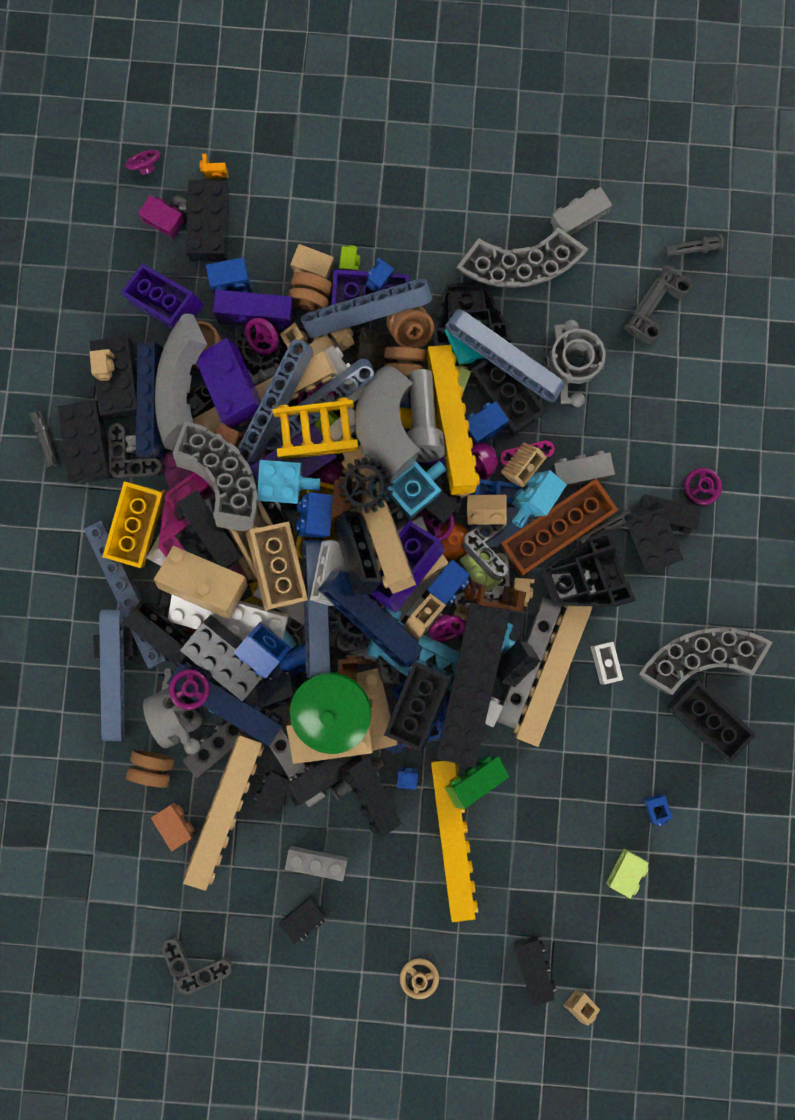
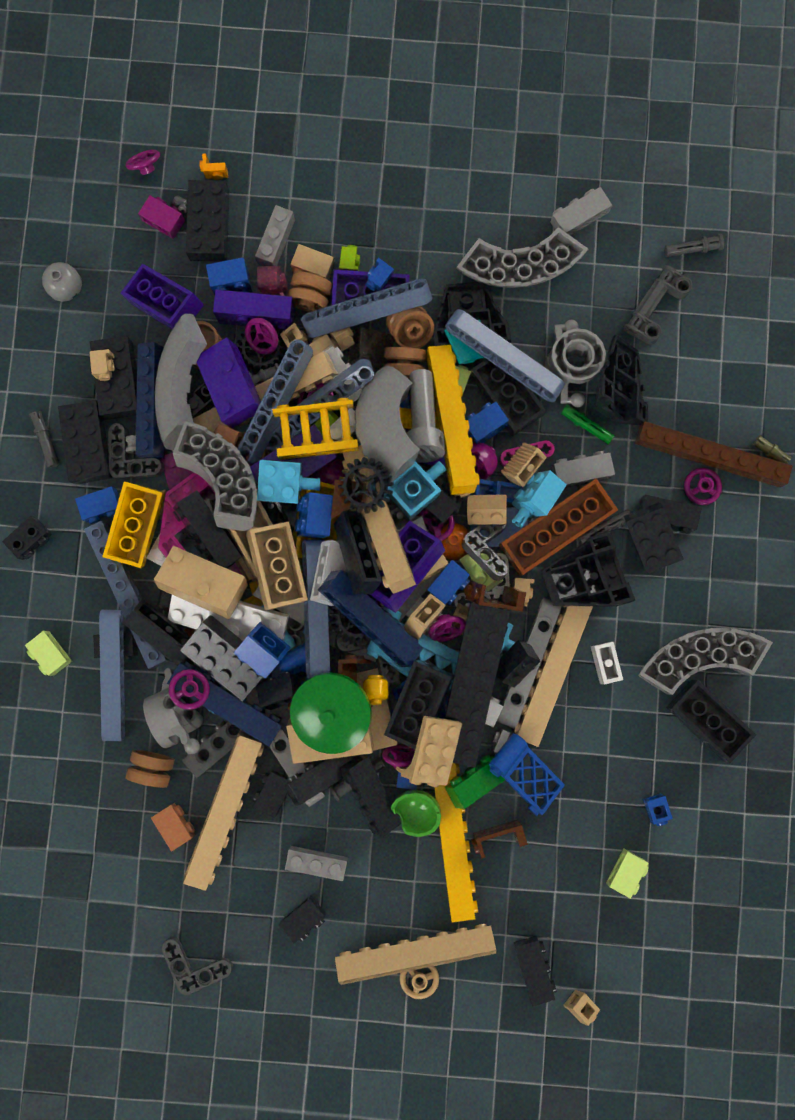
(27, 538): none -> black brick
(48, 653): none -> yellowish green brick
(61, 281): none -> light grey cylinder
(98, 505): none -> blue brick
(271, 280): none -> clear pink brick
(275, 237): none -> light grey brick
(376, 689): none -> yellow head
(401, 758): none -> magenta piece
(415, 954): none -> tan brick
(418, 812): none -> bright green cylinder
(433, 752): none -> tan bracket
(499, 739): none -> light grey bracket
(499, 830): none -> reddish brown panel
(507, 761): none -> blue piece
(587, 424): none -> green pin
(619, 386): none -> black wedge
(713, 454): none -> reddish brown brick
(771, 450): none -> olive pin

